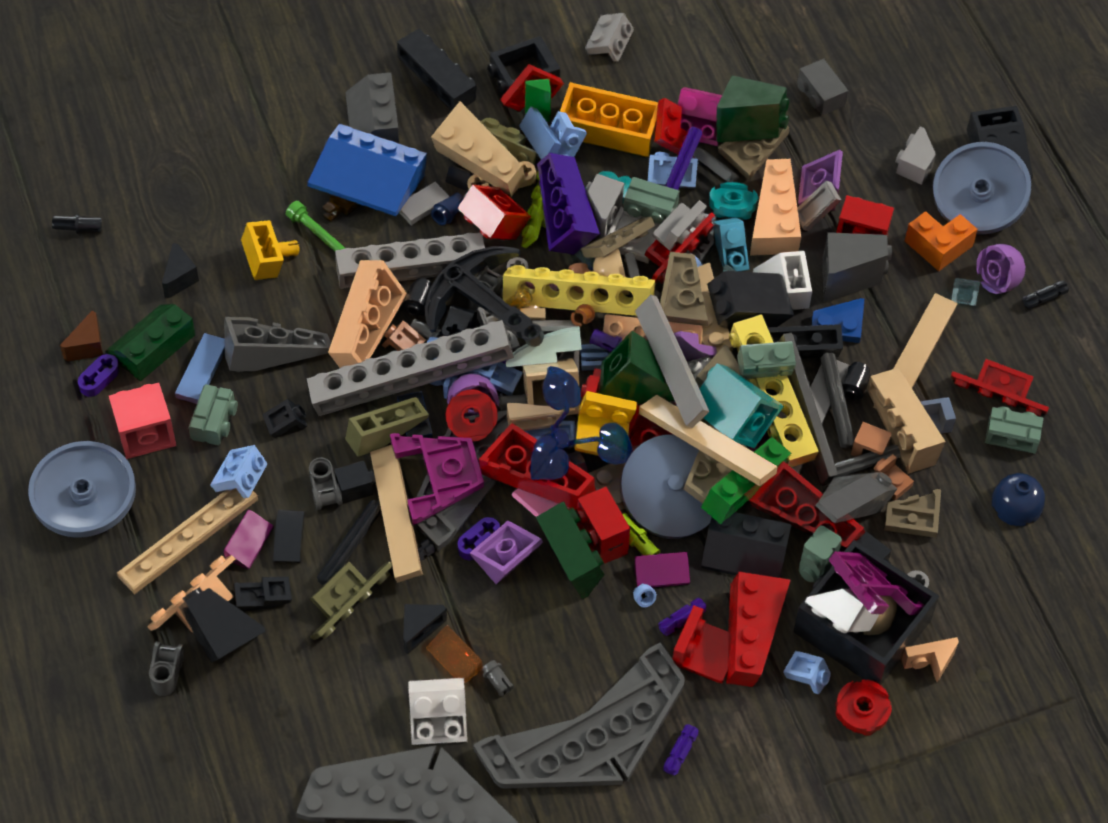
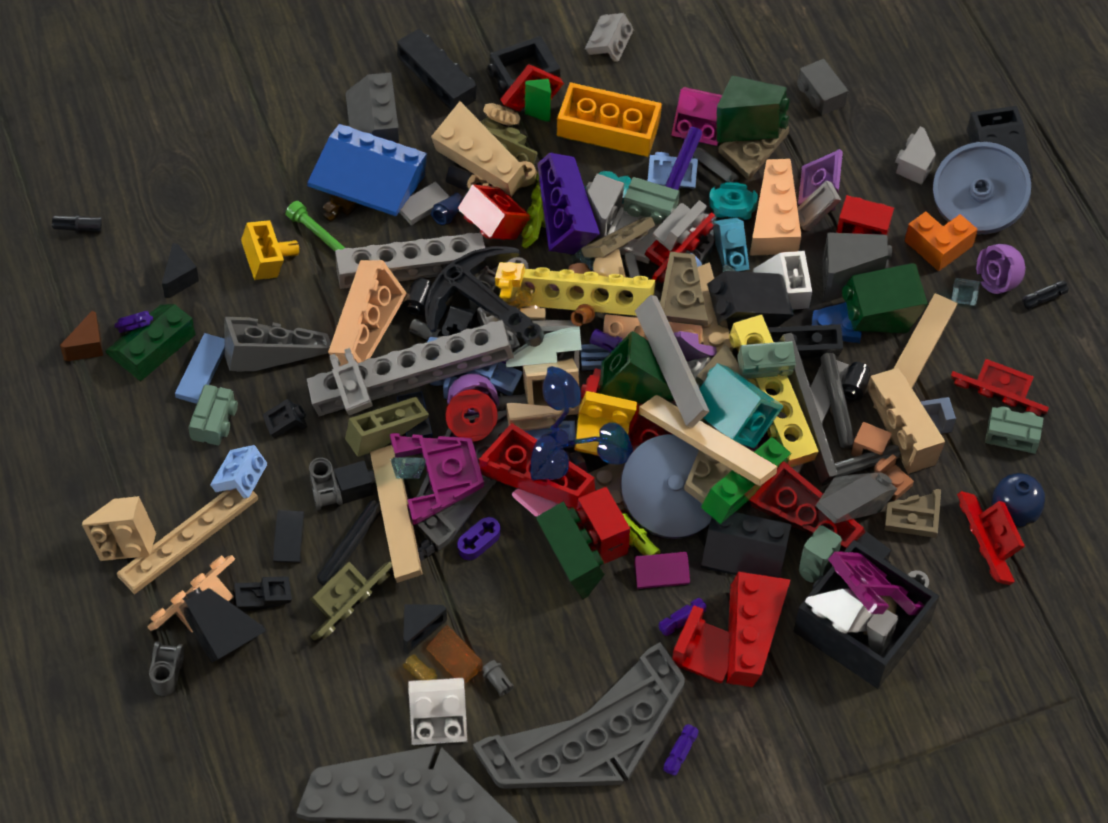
(82, 489): sand blue dish -> none
(96, 374): dark purple beam -> none
(120, 530): none -> tan slope
(133, 322): none -> dark purple axle
(142, 420): coral slope -> none
(248, 539): magenta slope -> none
(350, 383): none -> light grey hinge
(402, 337): nougat bracket -> none
(408, 467): none -> clear light blue slope
(419, 669): none -> clear yellow pin
(501, 114): none -> tan gear
(505, 550): medium lavender slope -> none
(509, 276): none -> yellow plate
(539, 133): medium blue tile -> none
(567, 134): light blue bracket -> none
(649, 592): light blue hinge -> none
(668, 126): red plate -> none
(808, 670): light blue bracket -> none
(863, 721): red plate -> none
(881, 630): none -> light grey slope
(885, 299): none -> dark green slope
(935, 653): light nougat slope -> none
(995, 534): none -> red bracket

